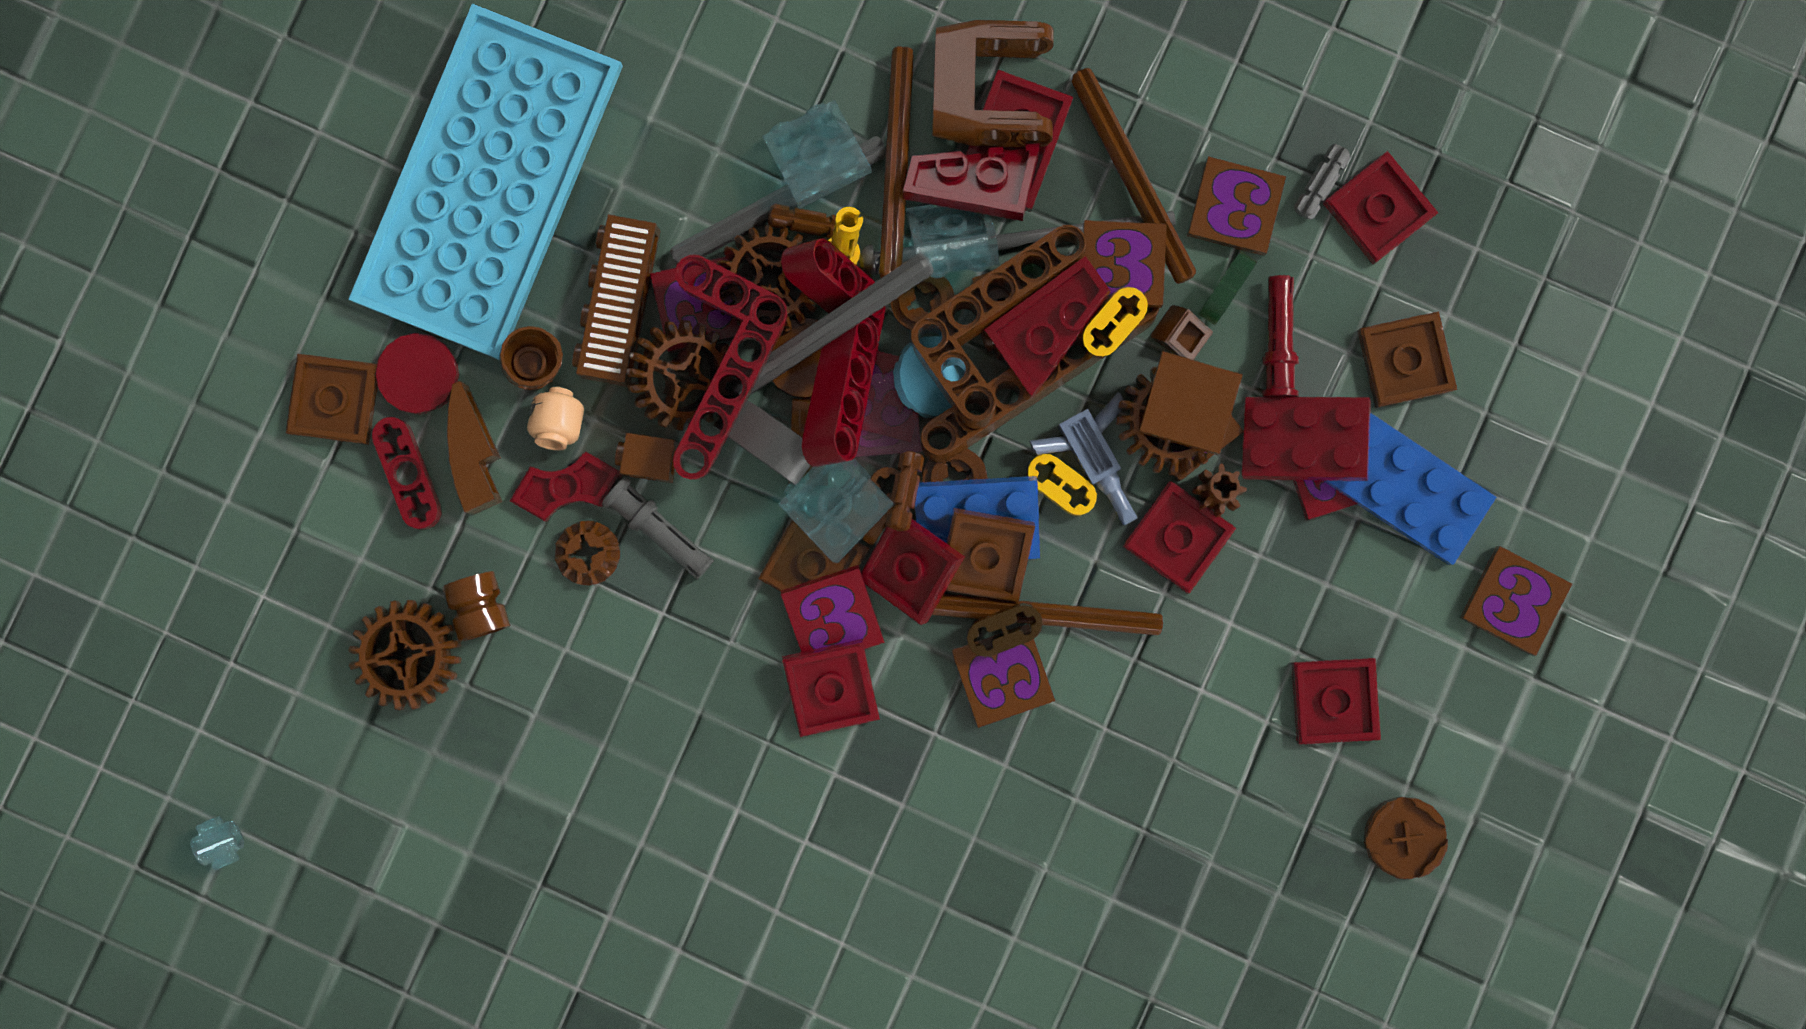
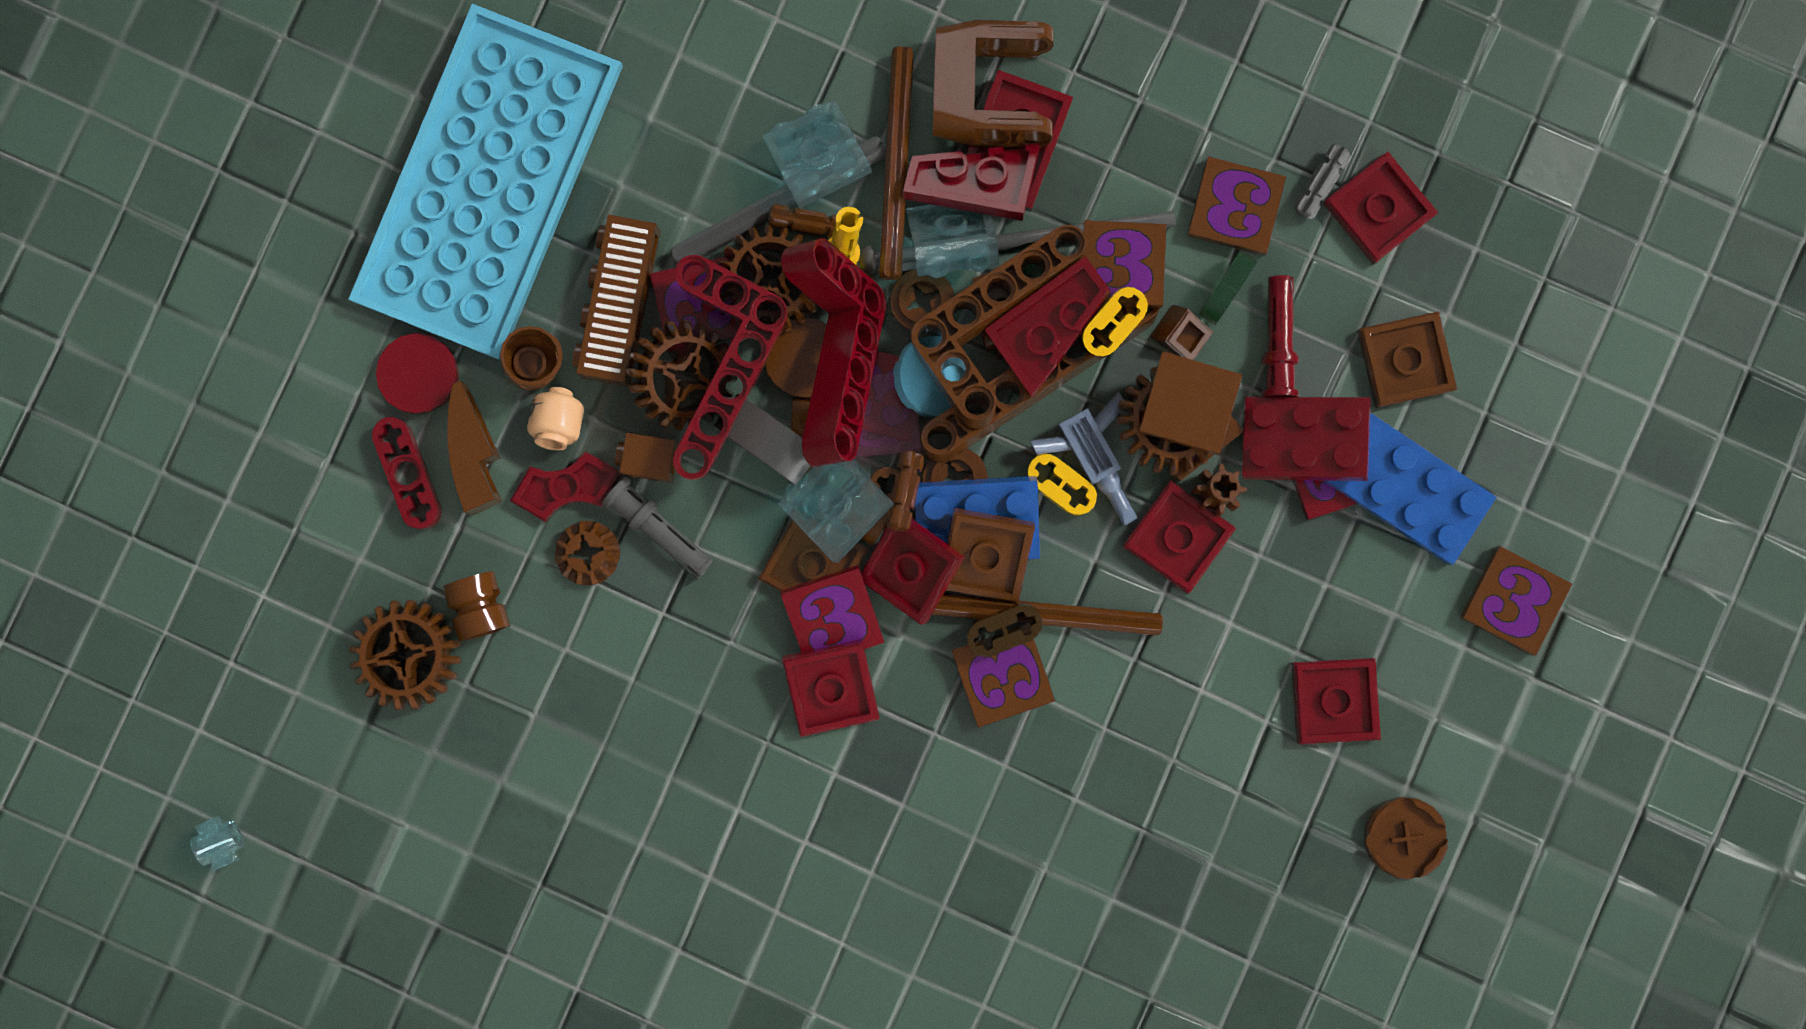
(332, 399): reddish brown tile -> none
(842, 319): dark grey axle -> none
(1131, 171): reddish brown axle -> none

